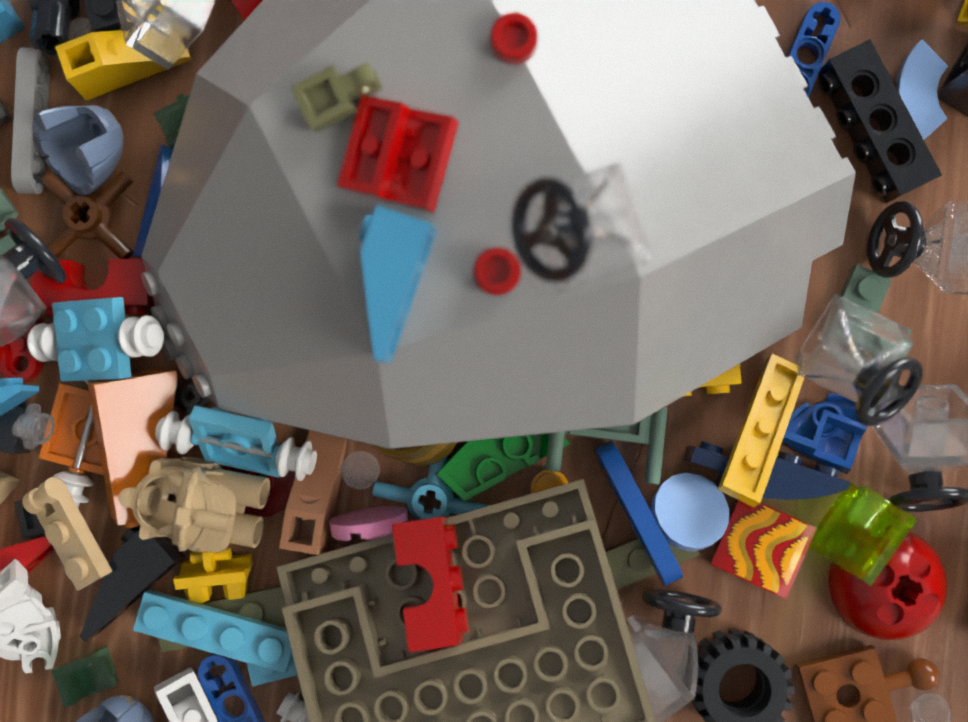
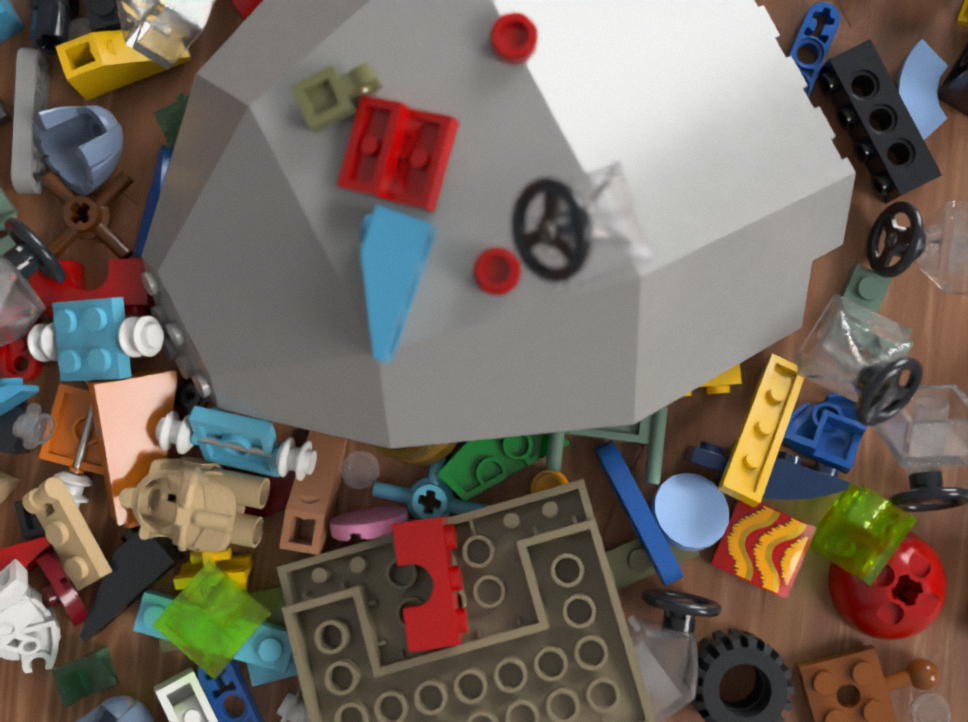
(59, 590): none -> dark red plate
(212, 619): none -> clear neon green plate

